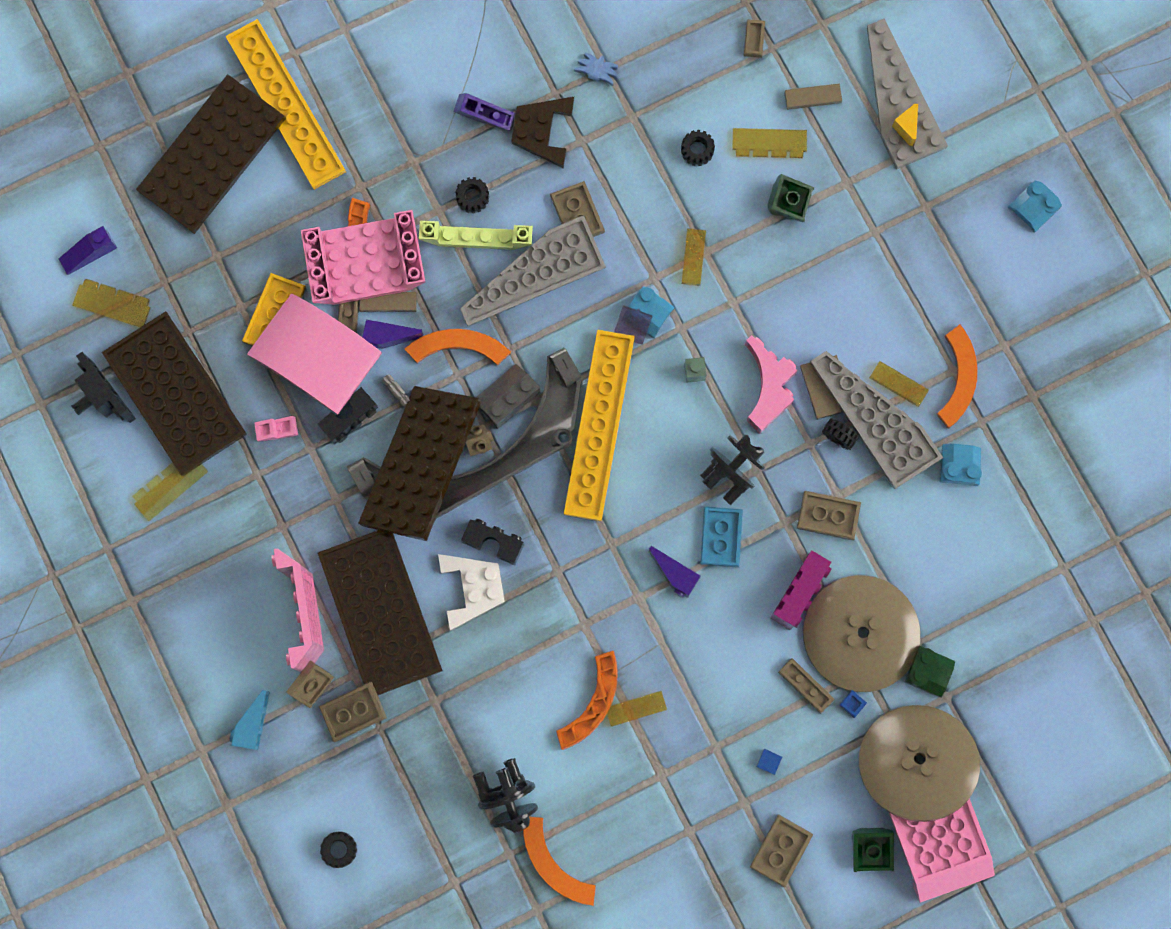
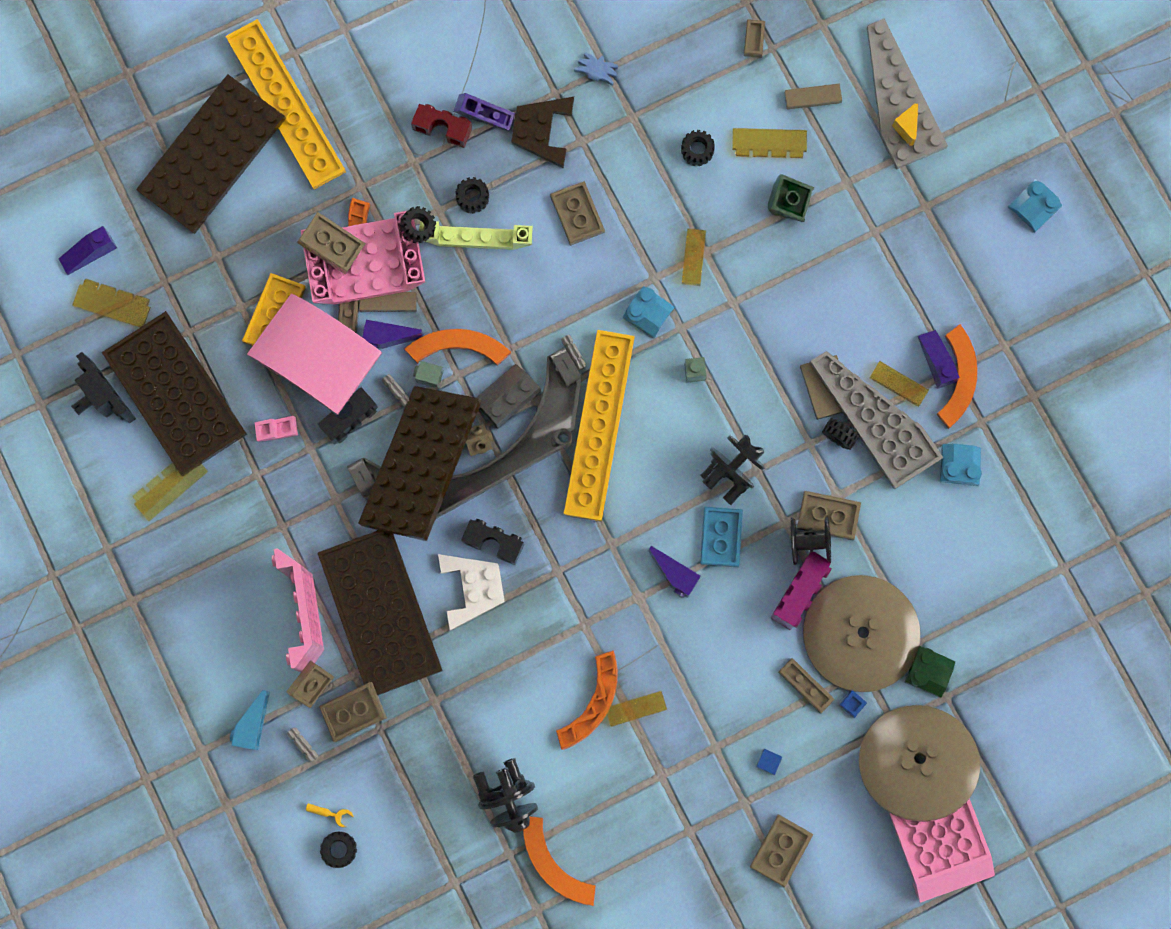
(302, 744): none -> light grey axle
(326, 812): none -> yellow piece
(331, 243): none -> dark tan tile
(421, 215): none -> black tyre
(428, 118): none -> dark red arch
(428, 374): none -> sand green brick
(550, 263): light grey wing -> none
(573, 352): none -> light grey axle
(633, 323): clear purple piece -> none
(774, 376): bright pink arch -> none
(810, 540): none -> black piece
(873, 849): dark green slope -> none
(938, 359): none -> dark purple slope

